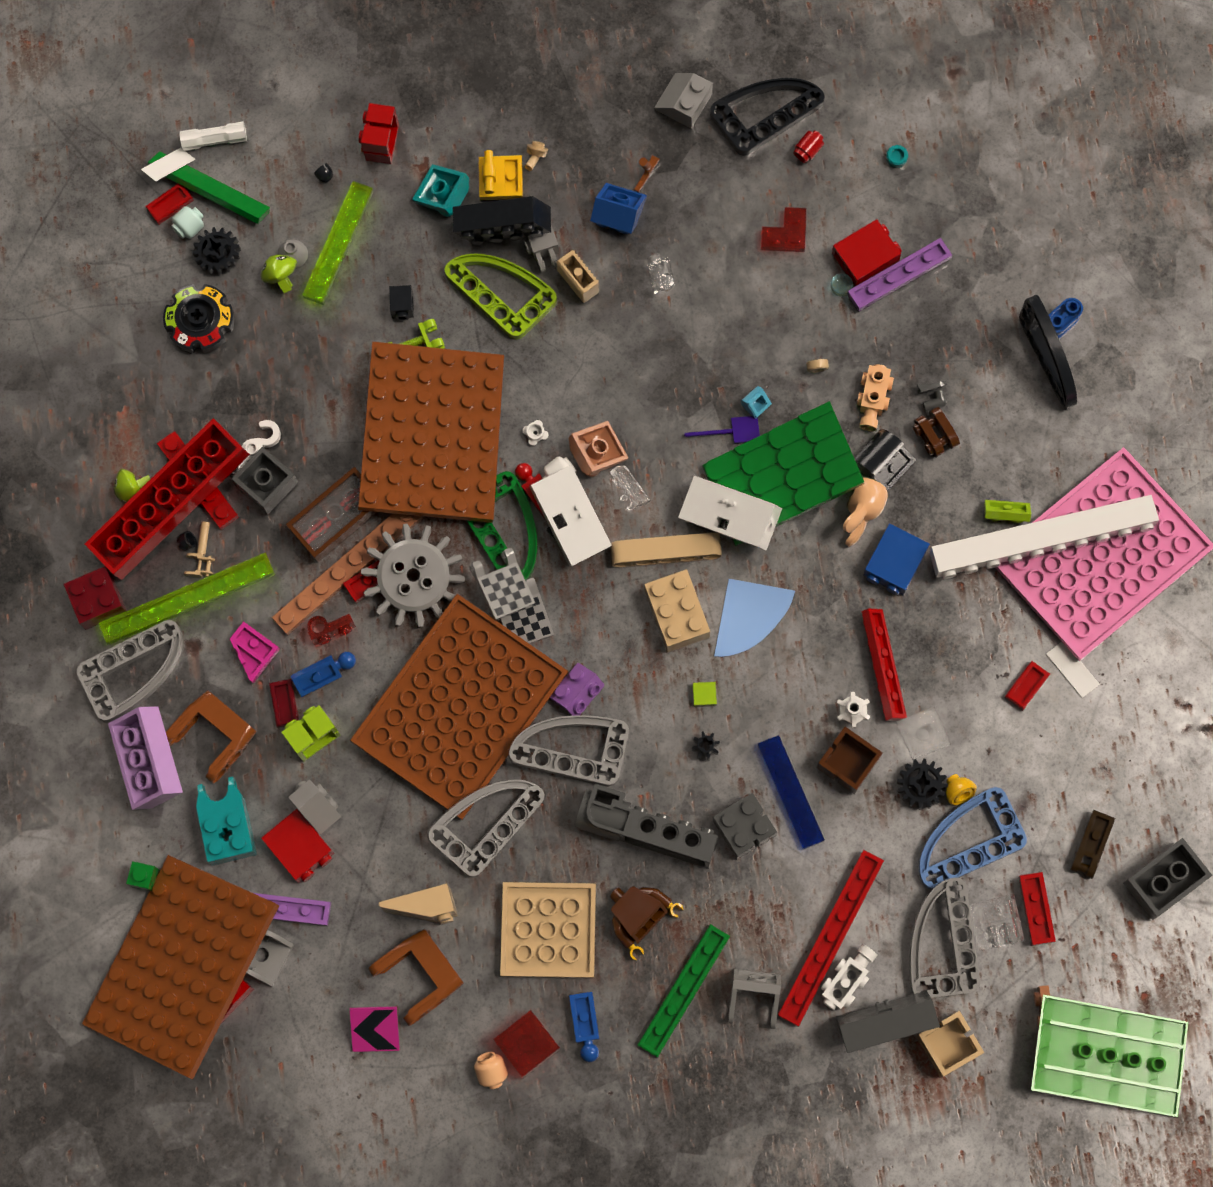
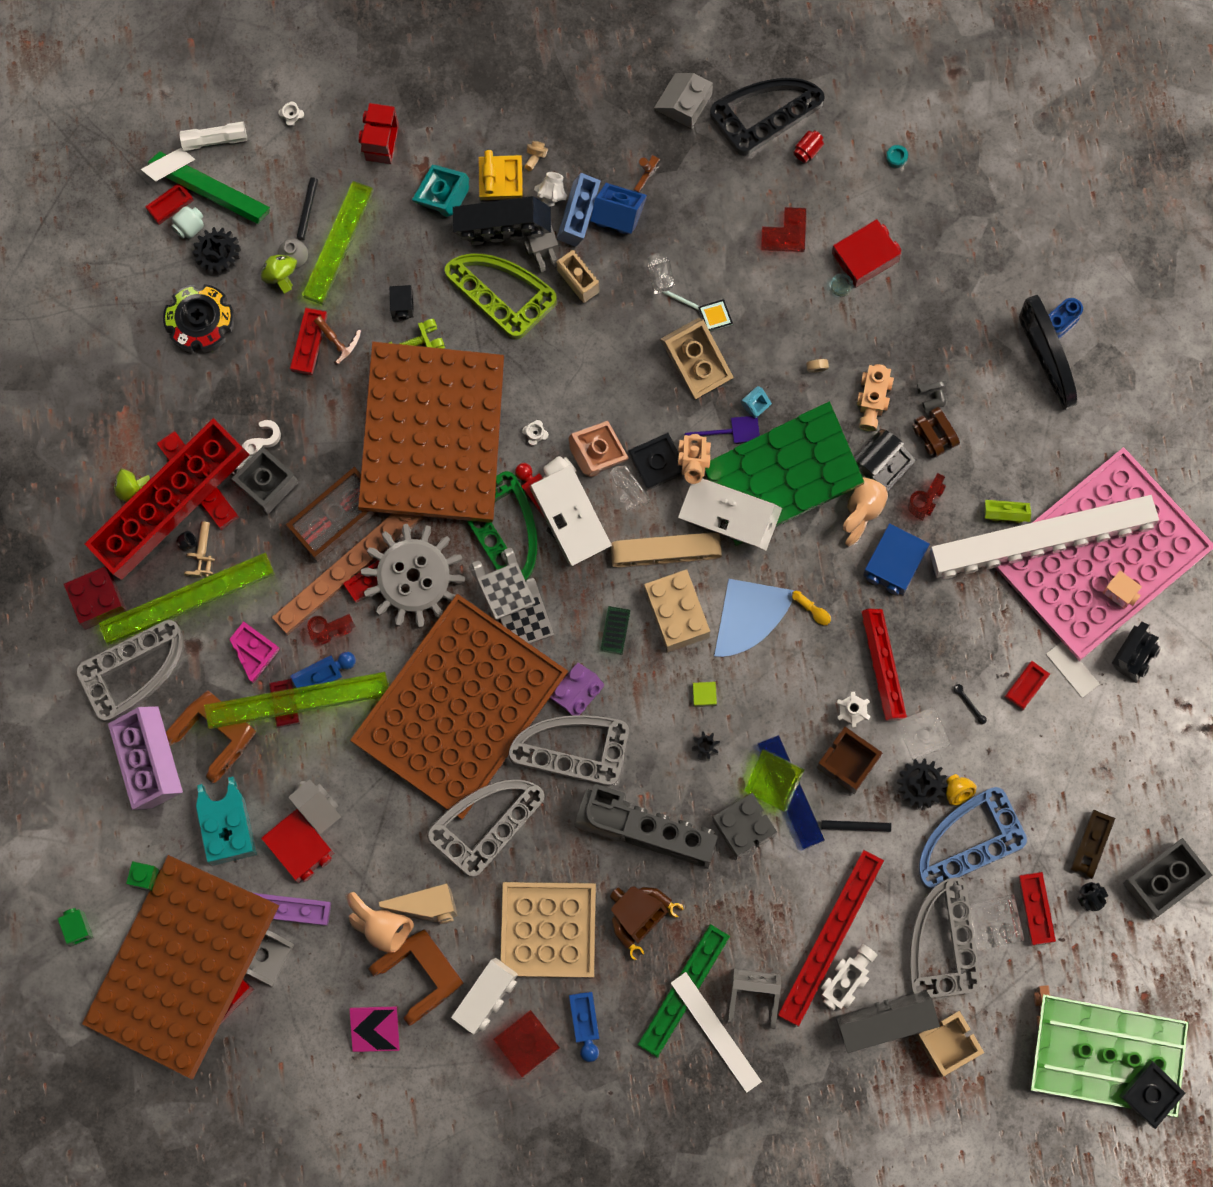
(75, 927): none -> green brick
(287, 109): none -> white plate
(296, 700): none -> clear neon green plate
(303, 225): none -> black bar
(308, 342): none -> red plate
(310, 733): lime piece -> none
(324, 173): black hinge -> none
(345, 351): none -> dark orange piece
(379, 925): none -> light nougat piece
(485, 996): none -> white brick
(490, 1070): light nougat head -> none
(551, 189): none -> white rock
(578, 209): none -> medium blue brick
(615, 630): none -> clear green tile
(656, 461): none -> black tile
(694, 457): none -> light nougat brick
(697, 357): none -> tan slope
(714, 314): none -> piece
(716, 1032): none -> white sticker
(774, 780): none -> clear neon green tile
(819, 614): none -> yellow piece
(856, 826): none -> black bar
(899, 274): medium lavender plate -> none
(936, 489): none -> clear red plate
(959, 690): none -> black hinge
(1092, 896): none -> black gear
(1123, 590): none -> light nougat brick
(1137, 652): none -> black brick
(1152, 1094): none -> black plate

